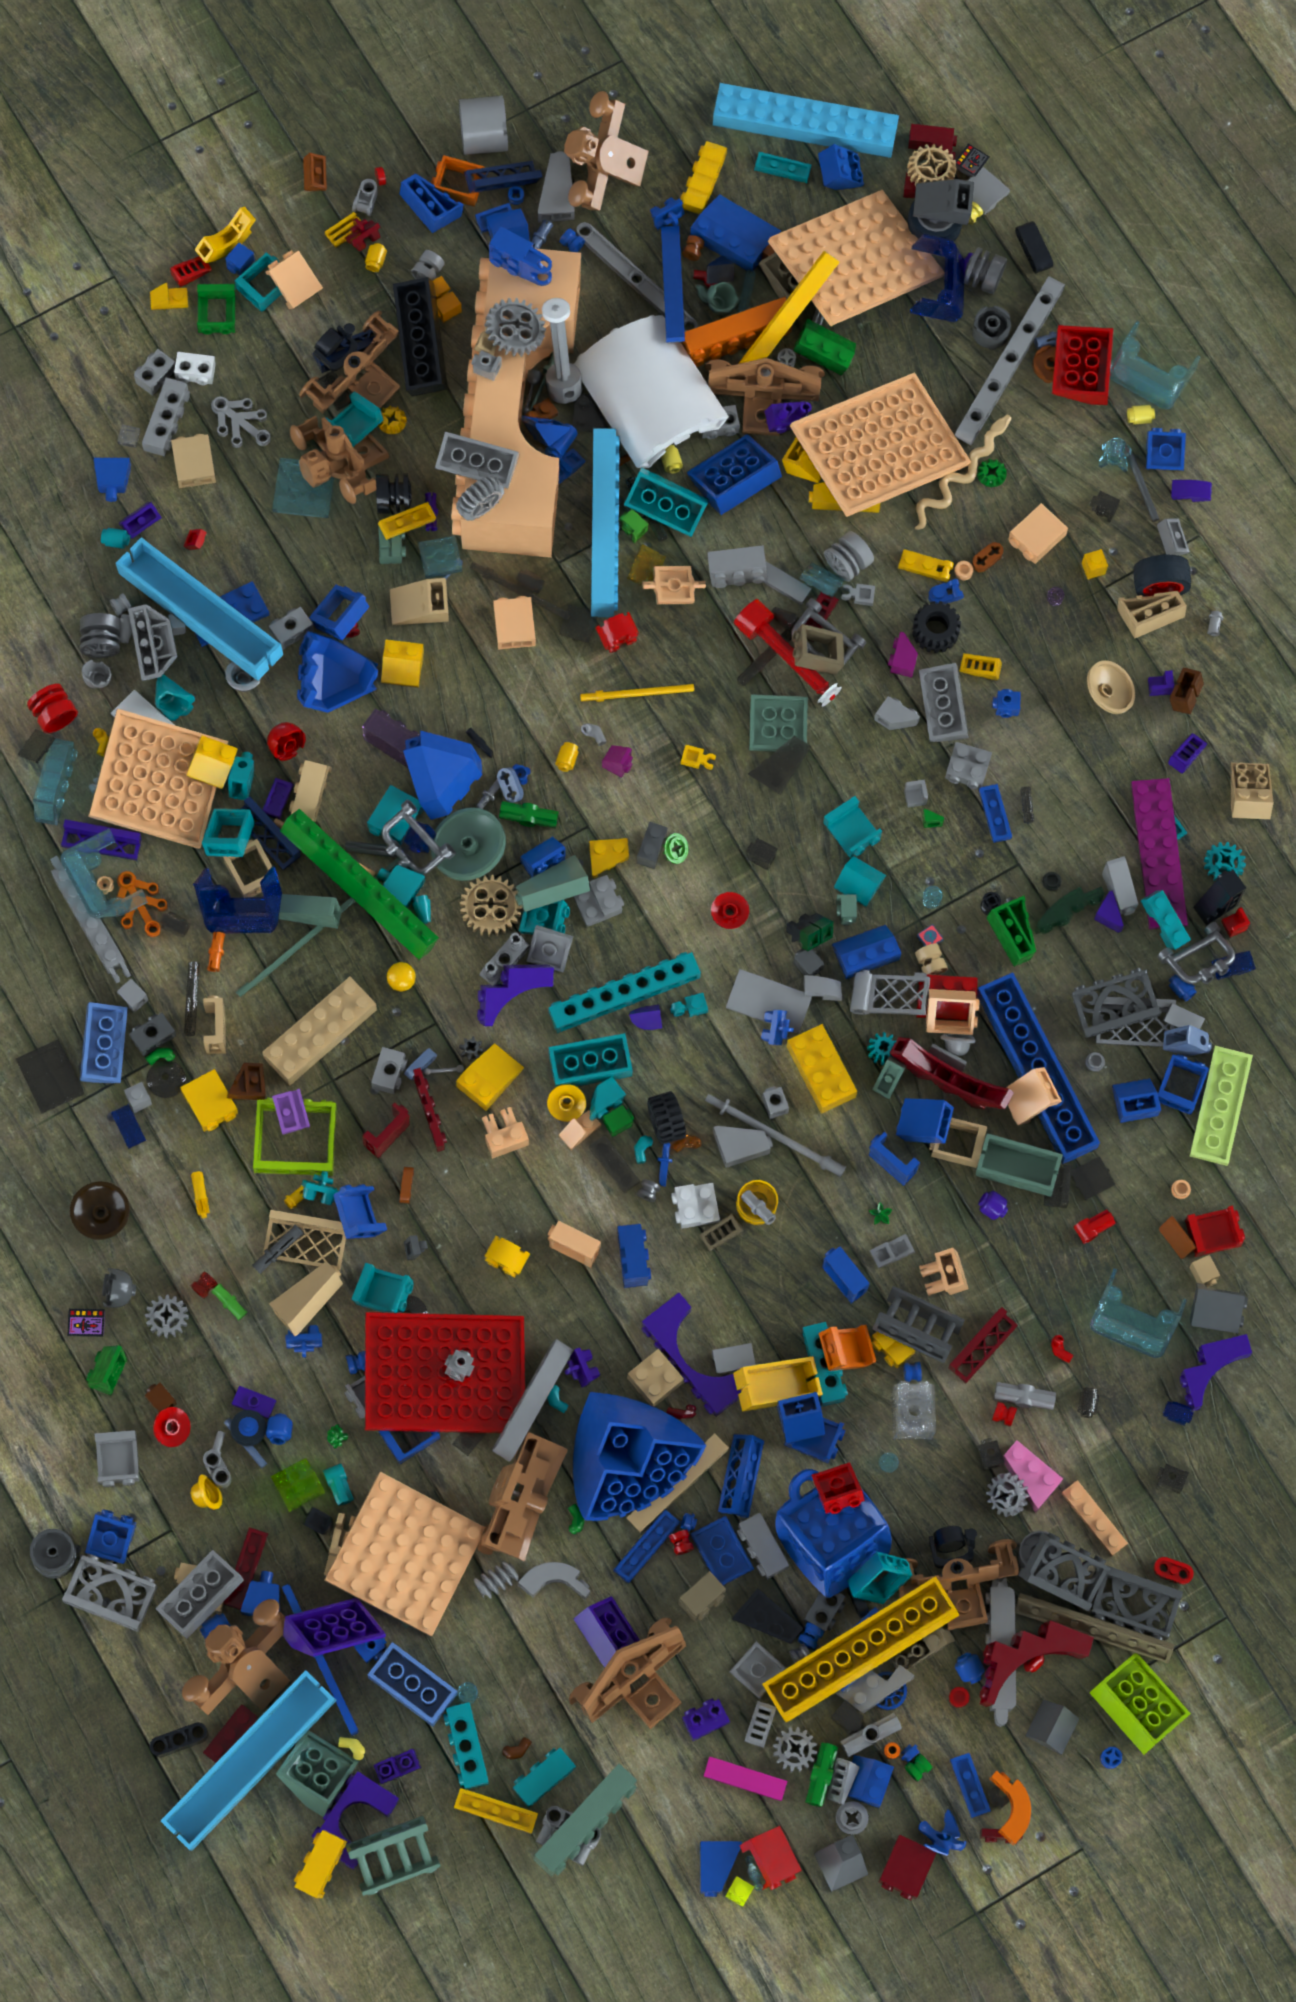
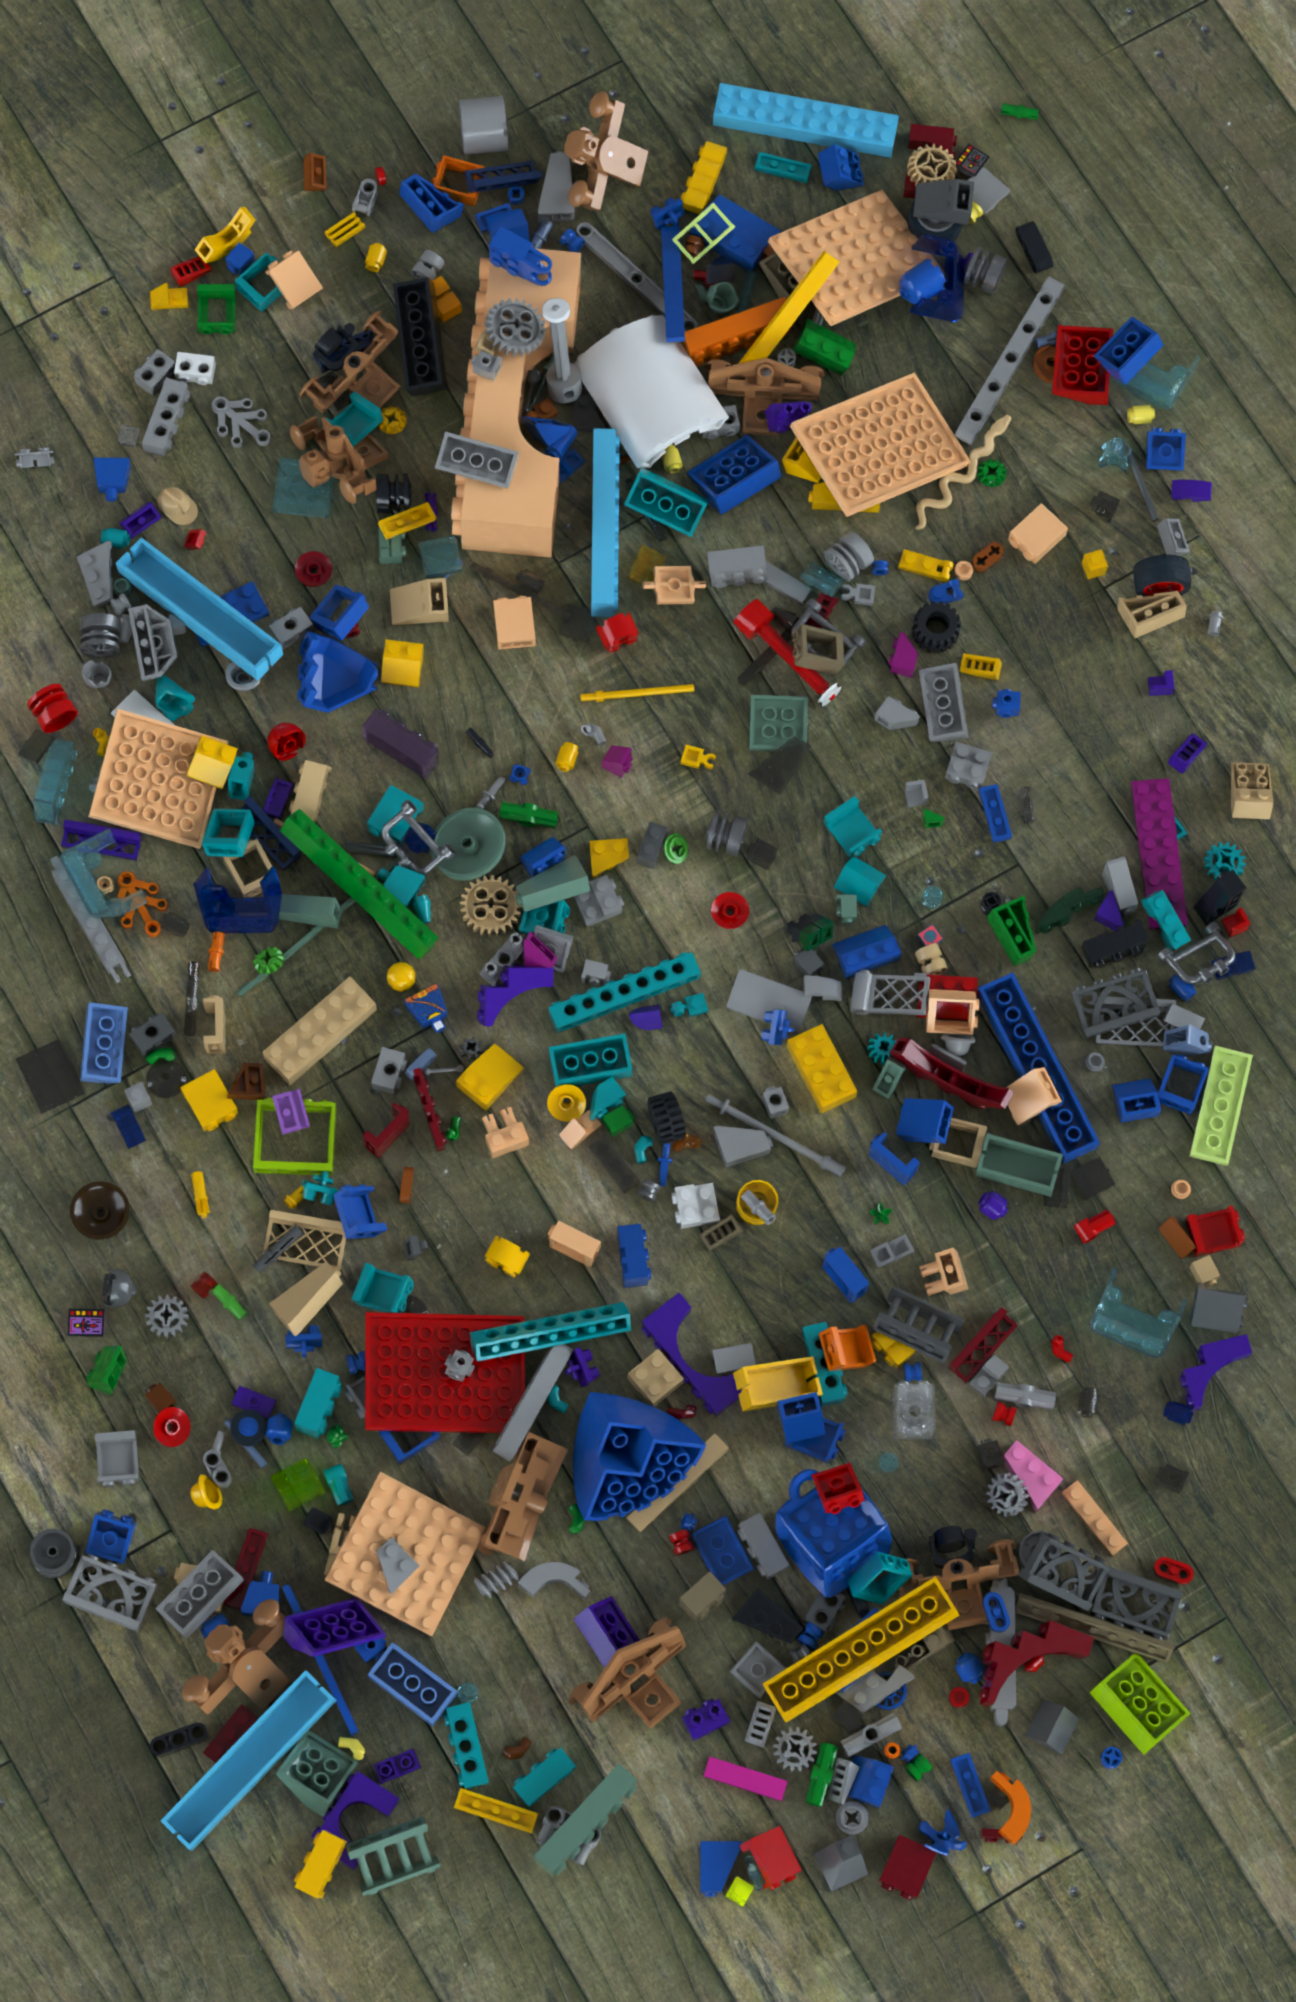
(26, 458): none -> light grey hinge
(97, 573): none -> light grey wing
(122, 586): none -> sand green plate
(133, 995): light grey panel -> none
(177, 506): none -> tan piece
(193, 461): tan panel -> none
(274, 963): none -> bright green gear
(313, 561): none -> dark red dish
(318, 1403): none -> teal brick
(360, 231): dark red hips -> none
(395, 1564): none -> light grey wing
(428, 1008): none -> torso
(441, 771): blue panel -> none
(453, 1132): none -> green arm
(480, 498): light grey gear -> none
(510, 785): sand blue beam -> none
(537, 954): none -> magenta slope
(550, 1331): none -> teal brick
(595, 973): none -> light grey brick
(633, 525): bright green brick -> none
(646, 1546): blue tile -> none
(694, 223): none -> yellowish green window
(726, 833): none -> flat silver wheel
(745, 1475): blue fence -> none
(880, 567): none -> blue bush
(921, 282): none -> blue cylinder
(988, 1375): none -> light grey slope
(991, 327): dark grey brick -> none
(995, 1613): none -> blue plate
(1019, 111): none -> green pin
(1051, 881): pearl dark grey plate -> none
(1060, 593): clear purple bush -> none
(1111, 687): tan dish -> none
(1115, 945): none -> black wedge
(1129, 350): none -> blue slope
(1185, 693): reddish brown piece -> none

